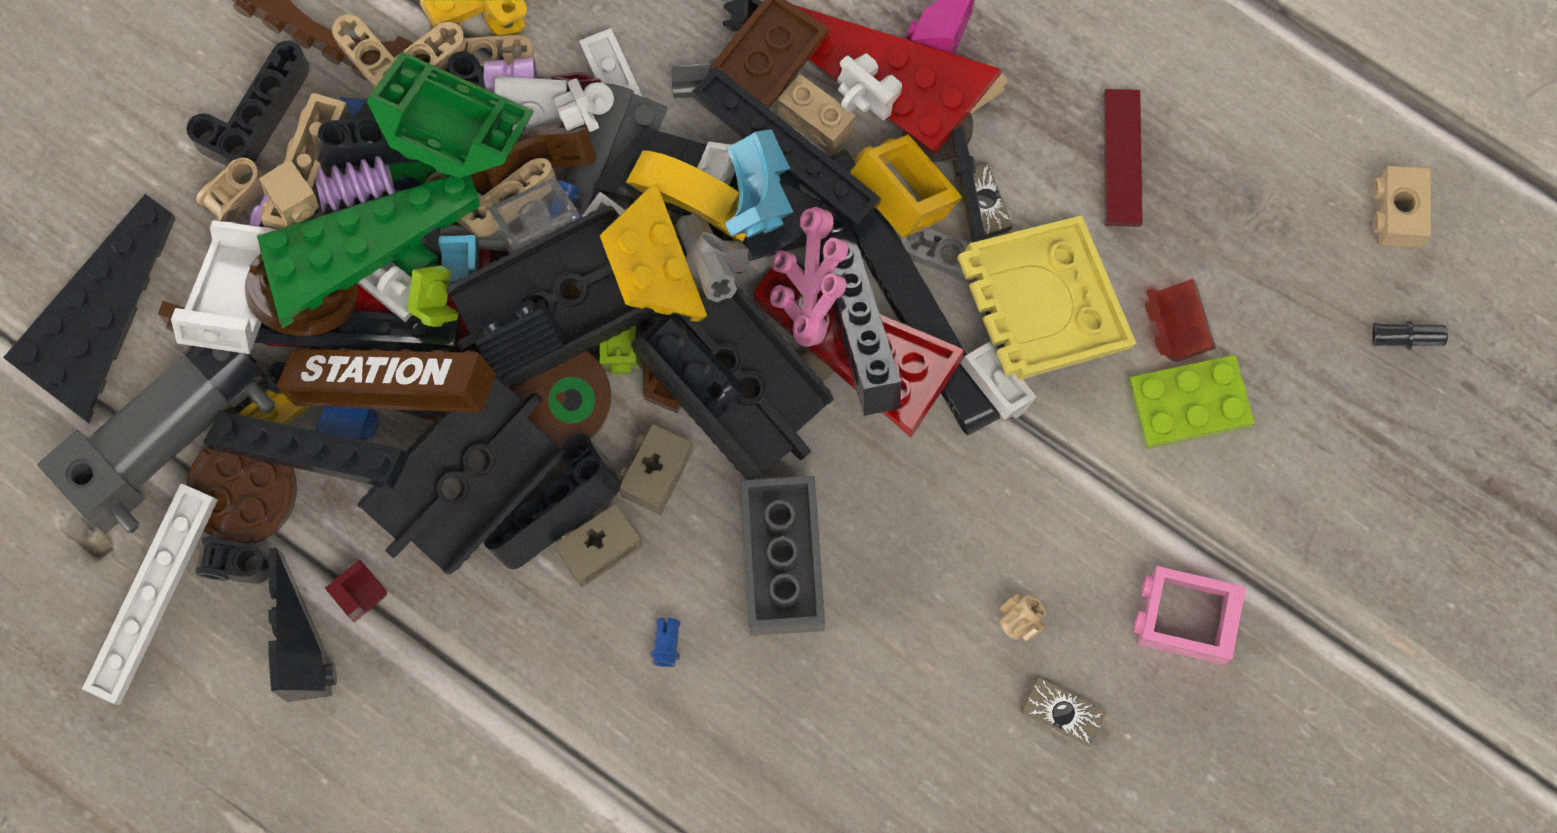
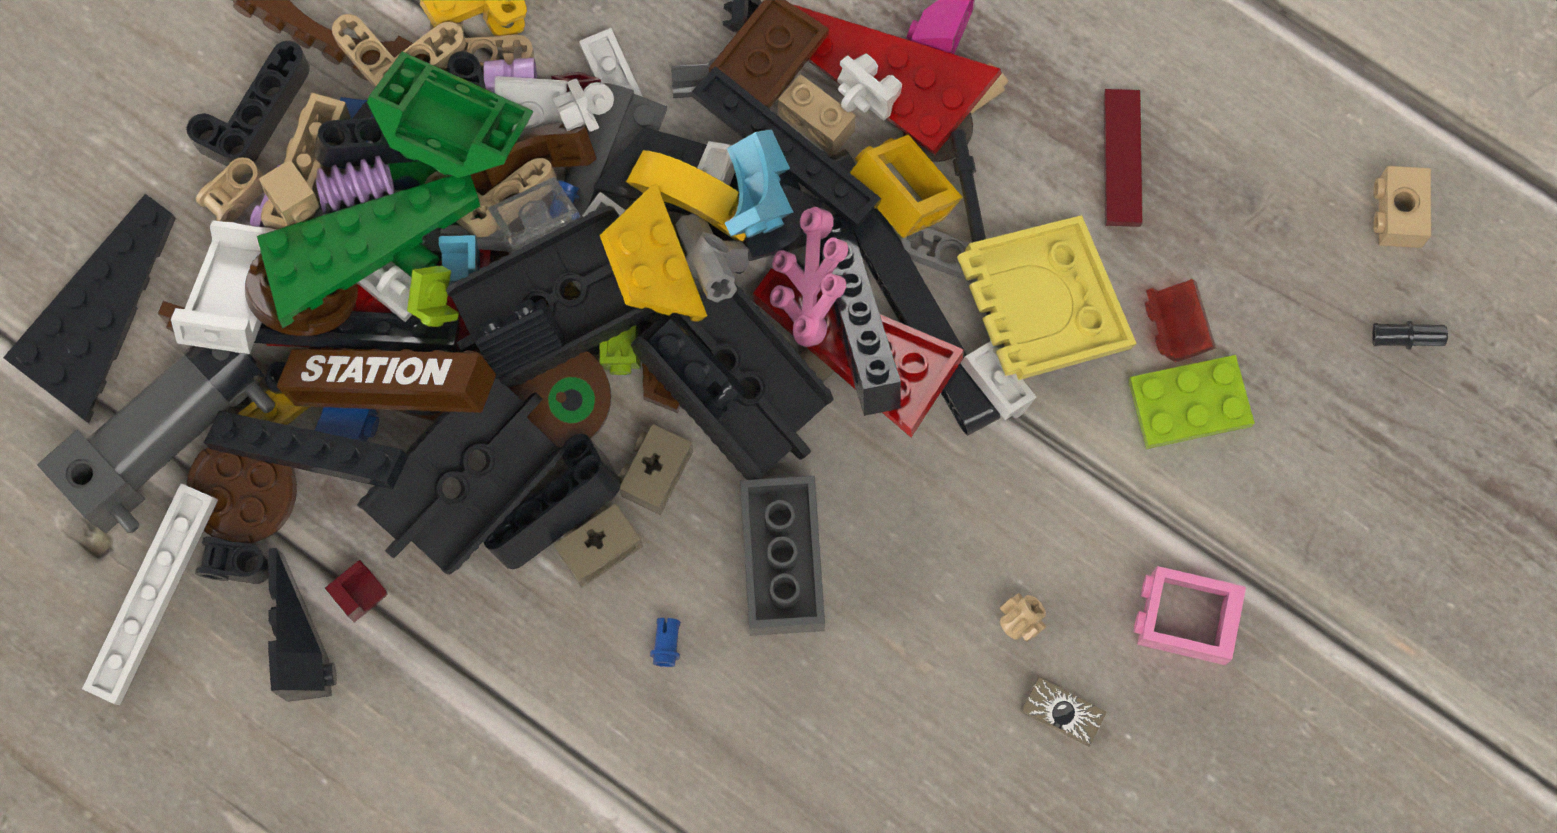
(991, 204): tile -> none

